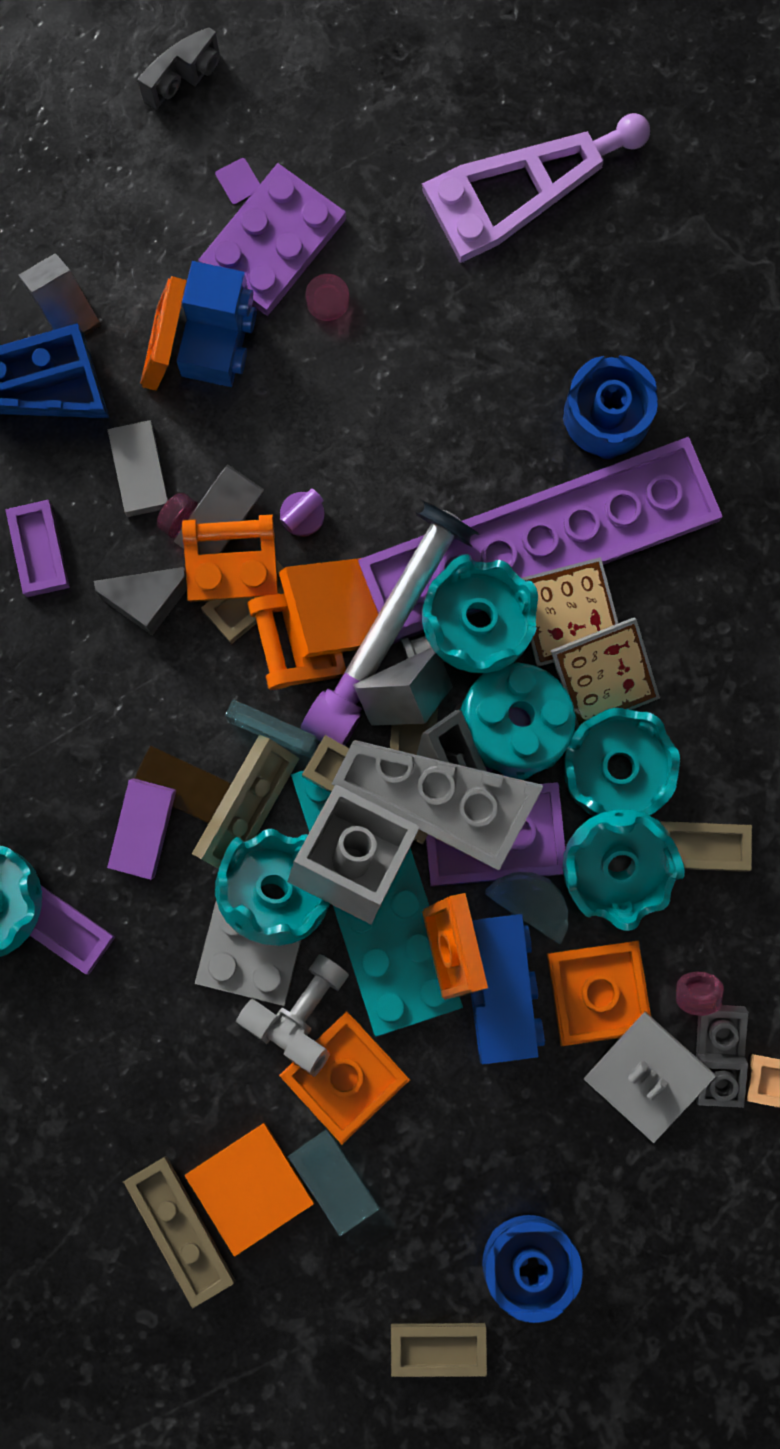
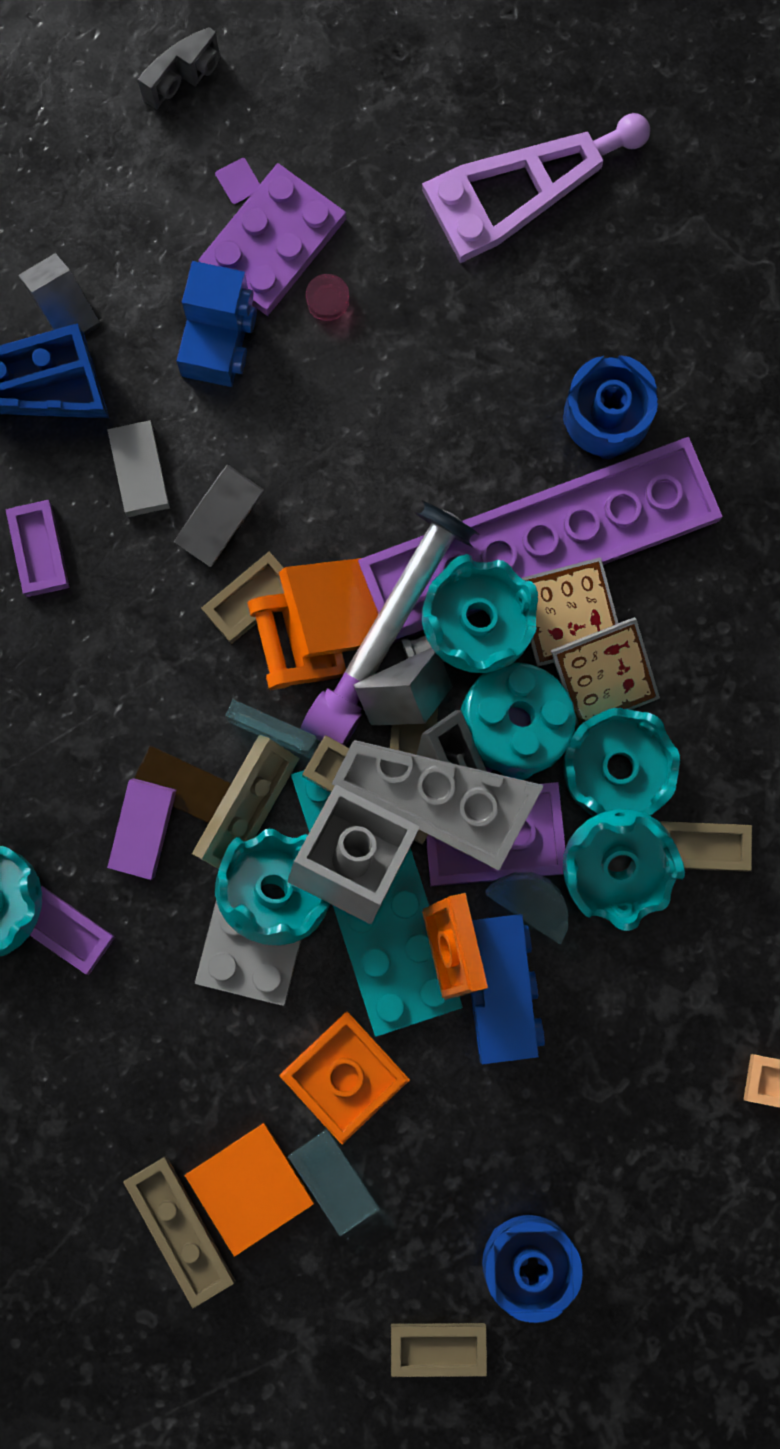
(144, 596): flat silver slope -> none
(163, 333): orange tile -> none
(173, 512): clear pink tile -> none
(230, 574): orange plate -> none
(289, 1028): light grey bar -> none
(302, 513): medium lavender plate -> none
(597, 991): orange tile -> none
(649, 1077): light grey piece -> none
(699, 993): clear pink tile -> none
(722, 1049): flat silver slope -> none

